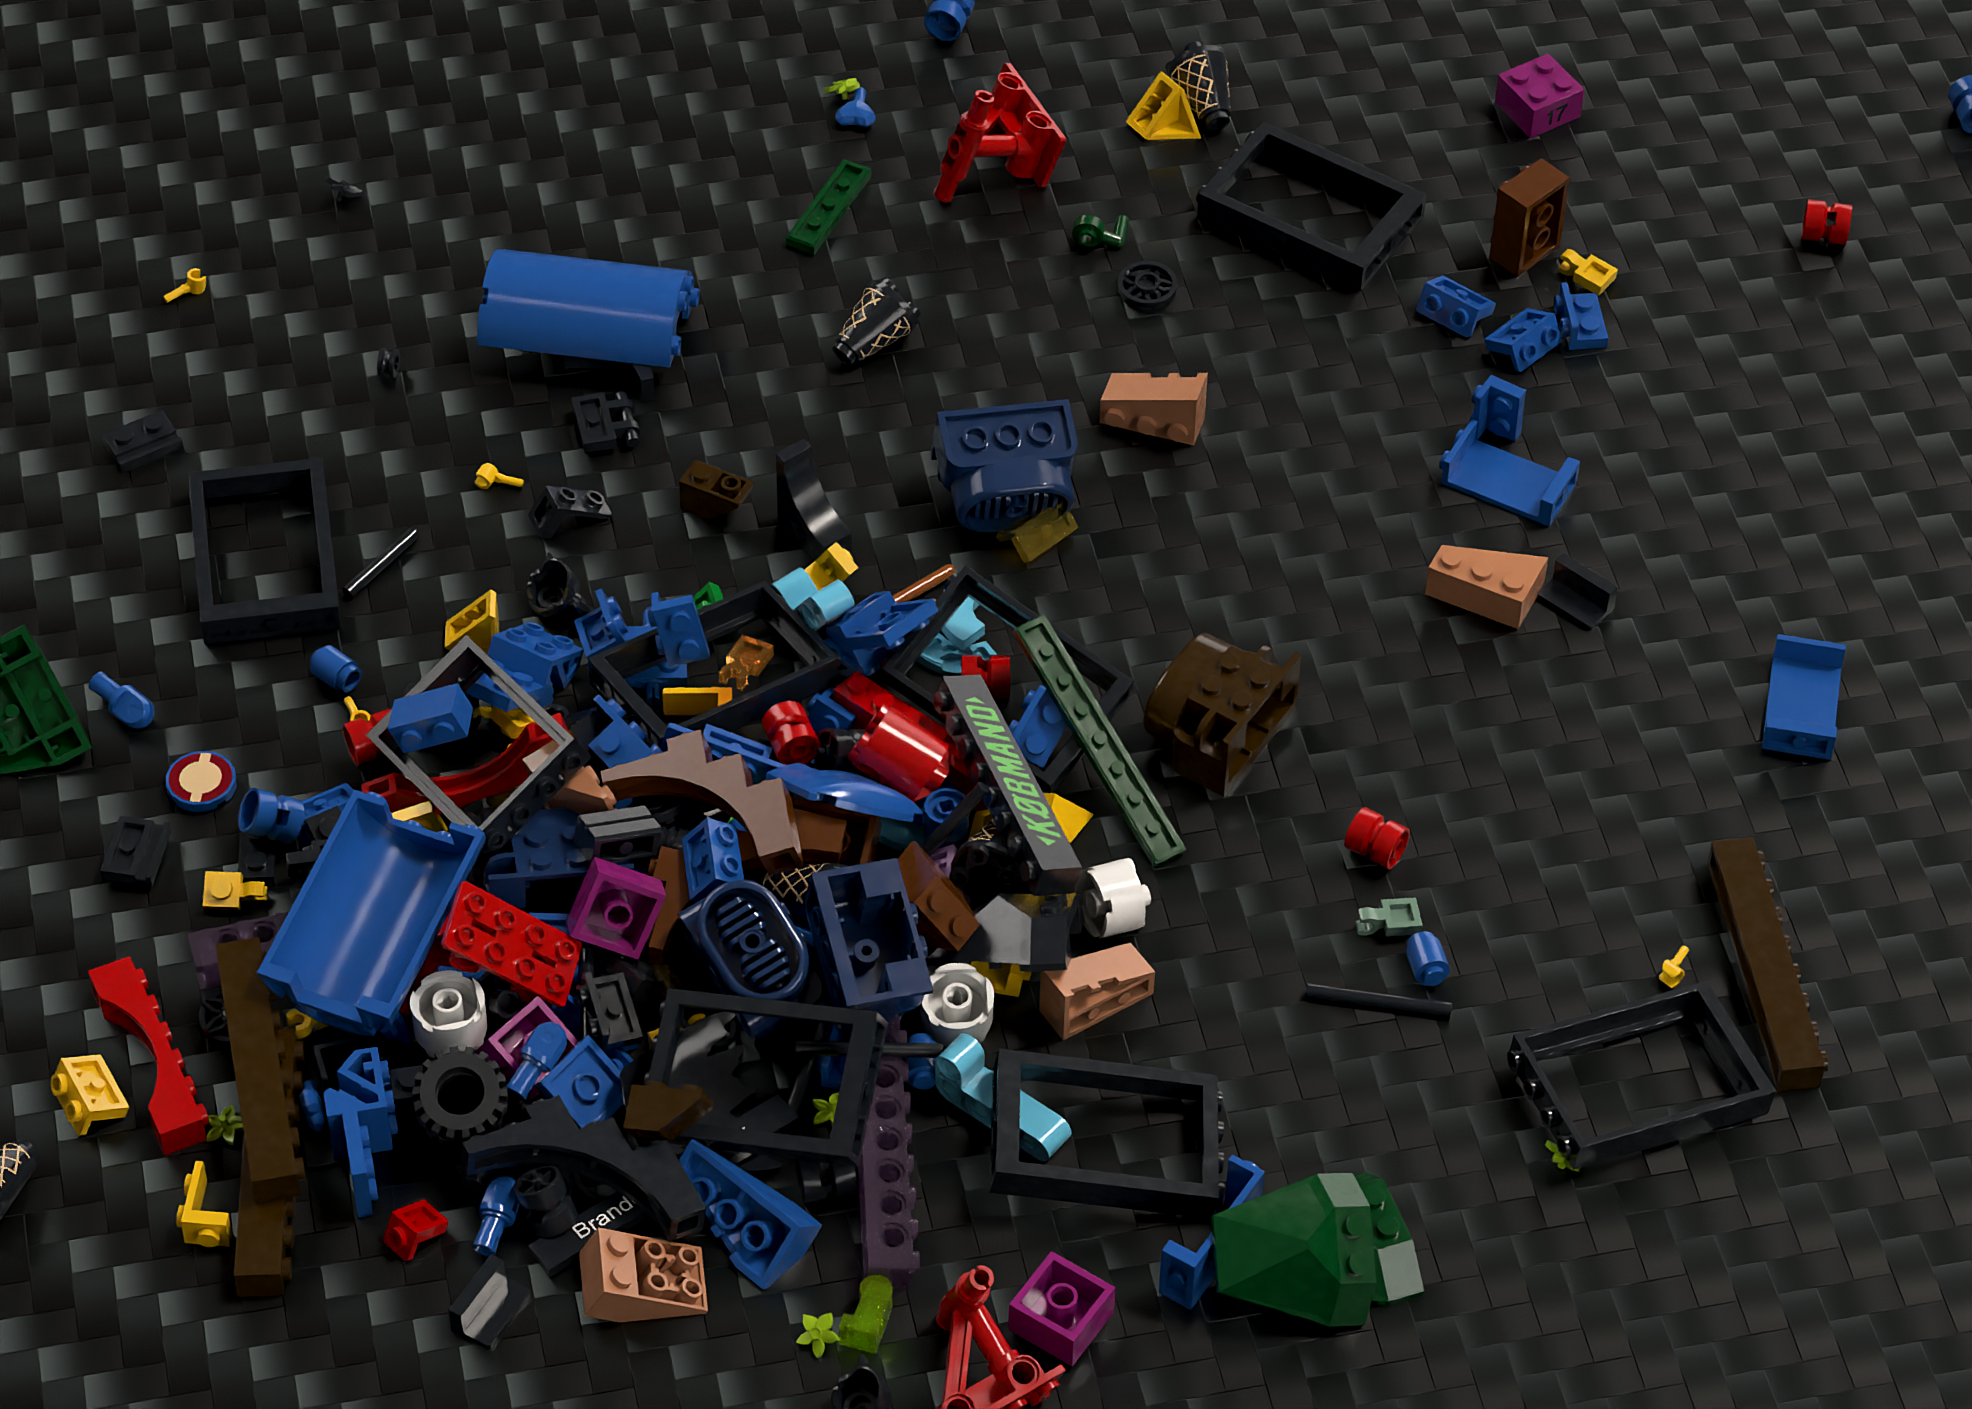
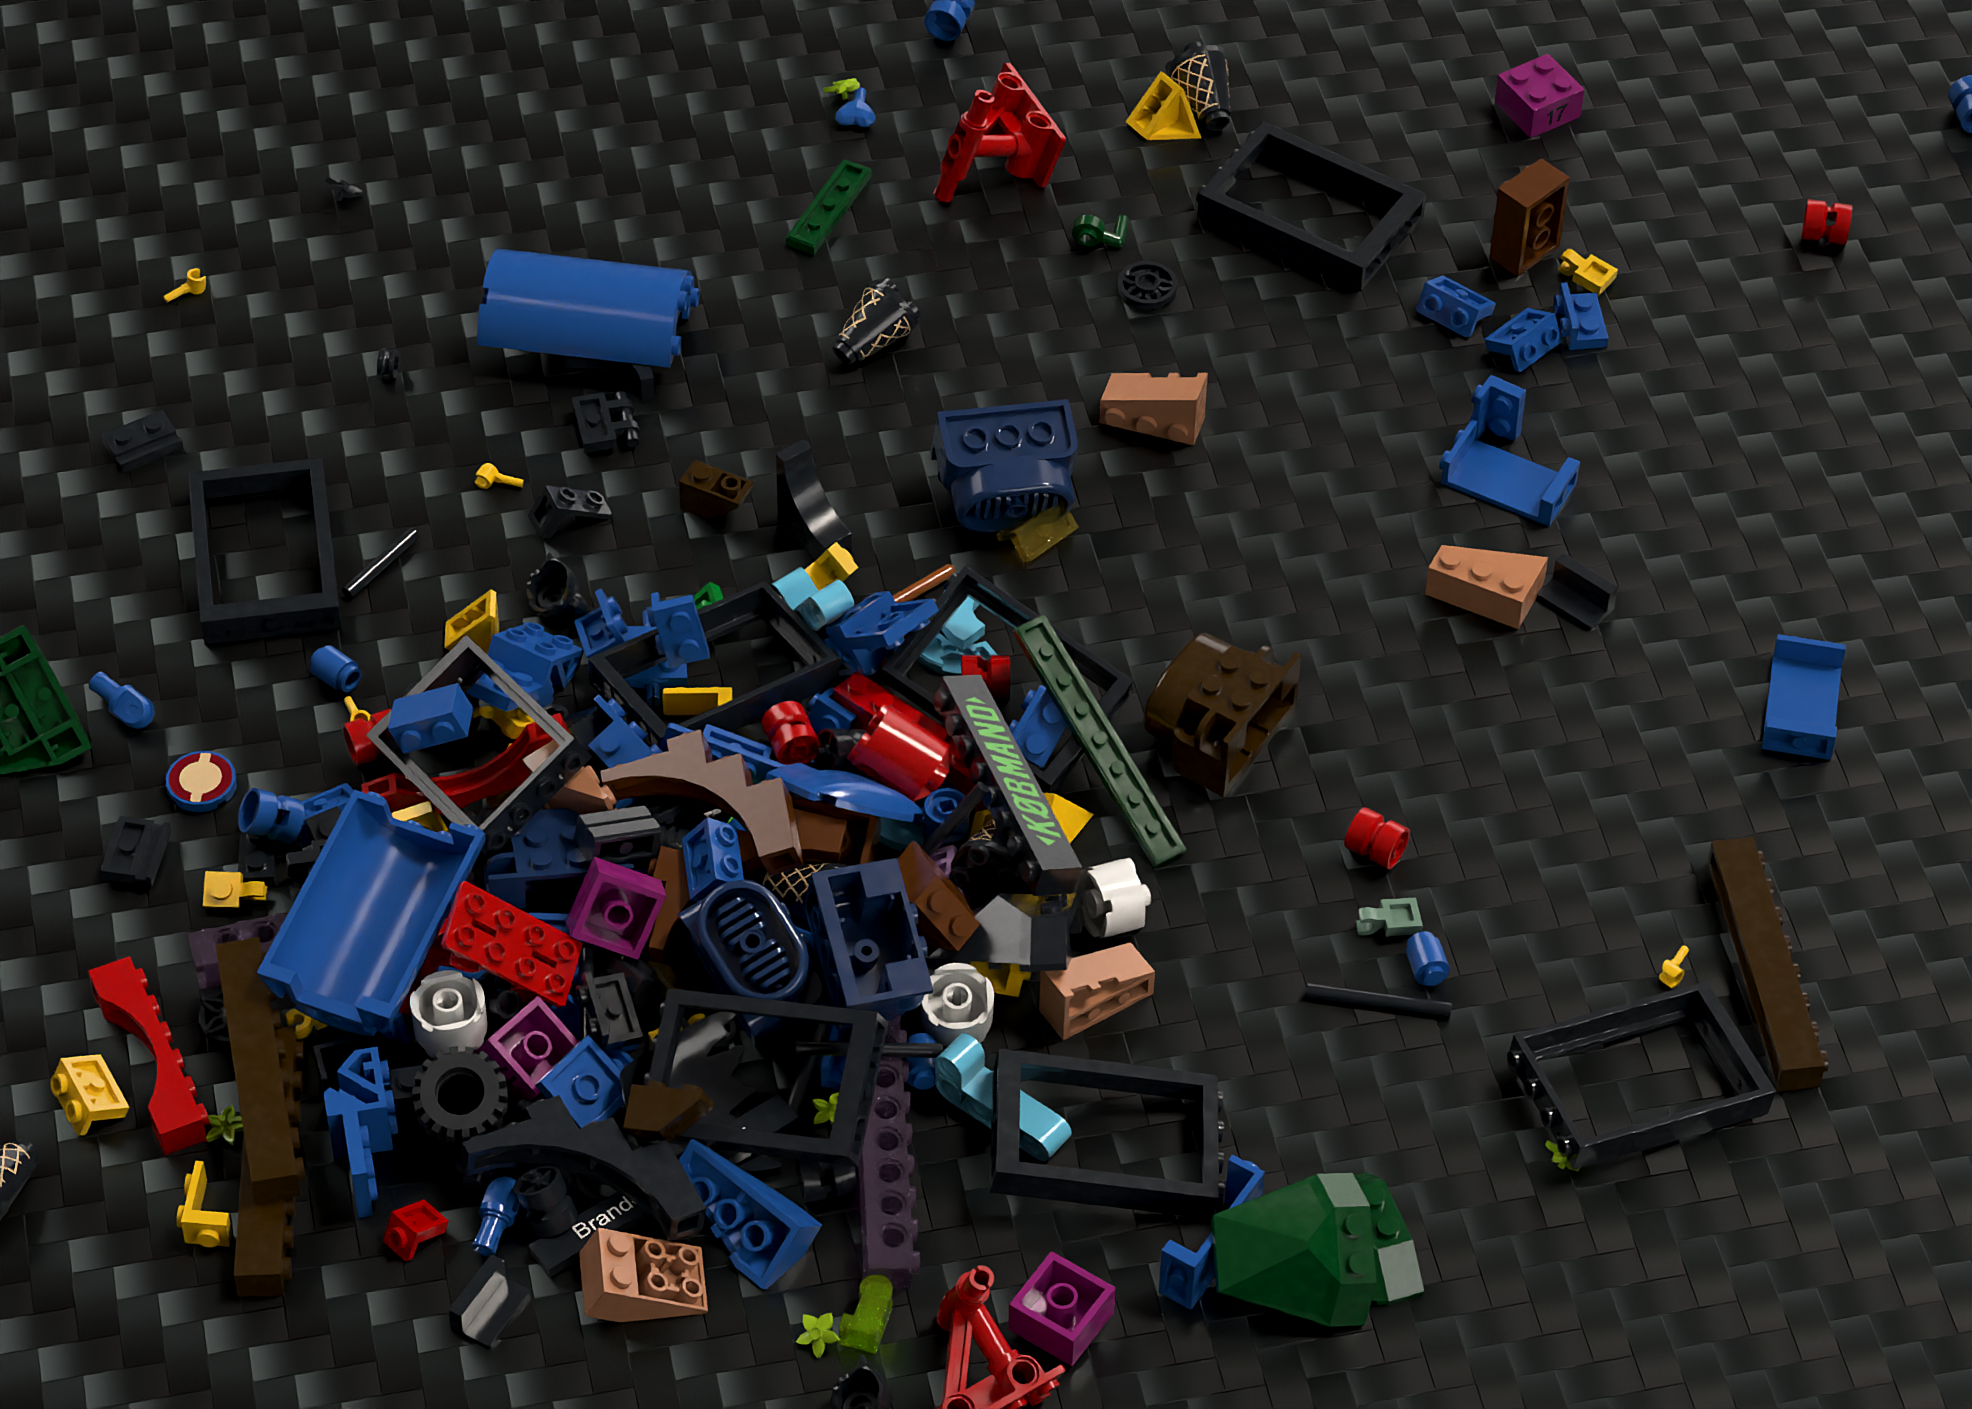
(312, 1106): blue rock -> none
(538, 1056): blue arm -> none
(745, 658): clear orange plate -> none

